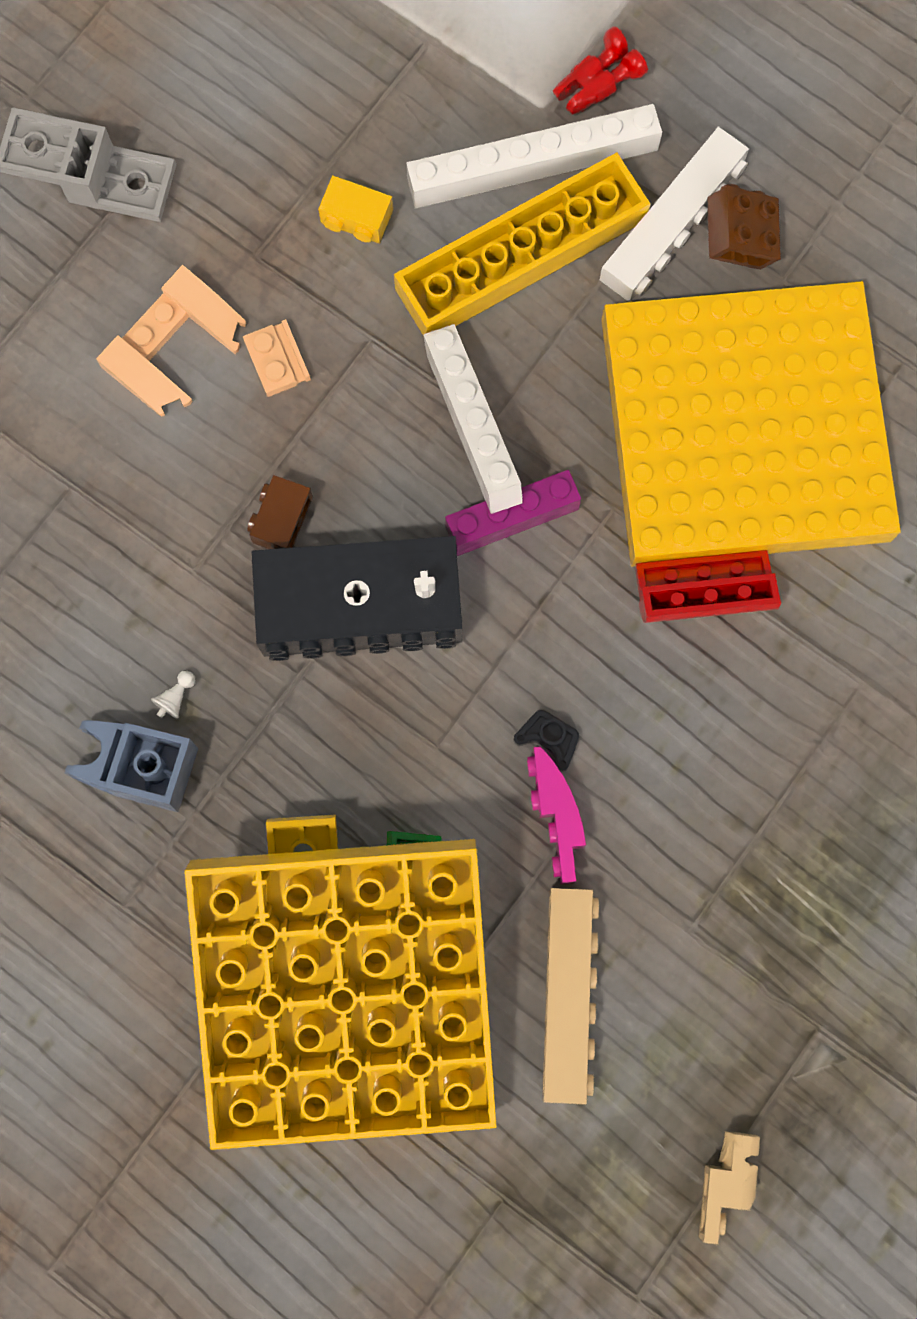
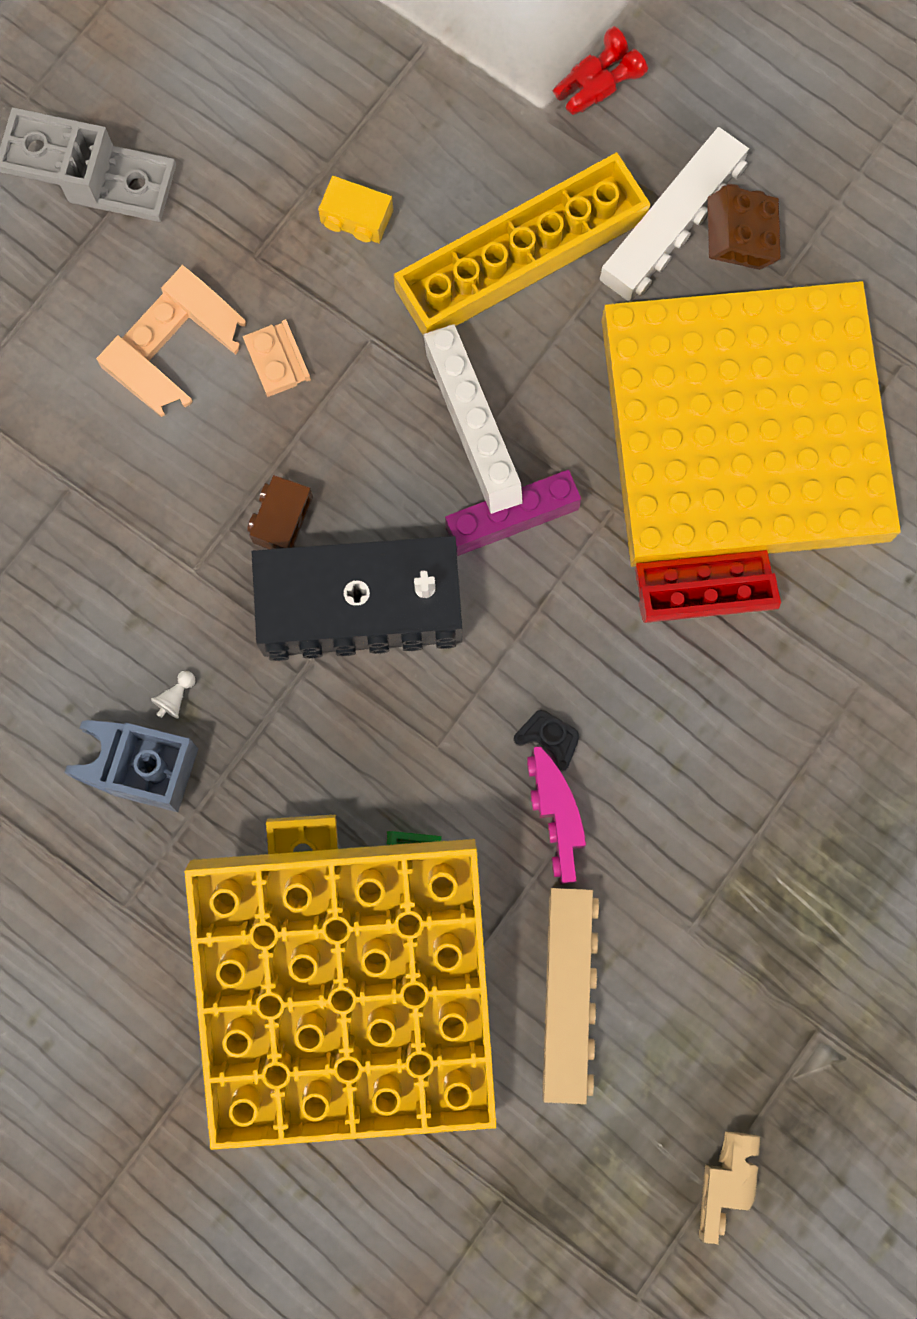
(533, 156): white brick -> none

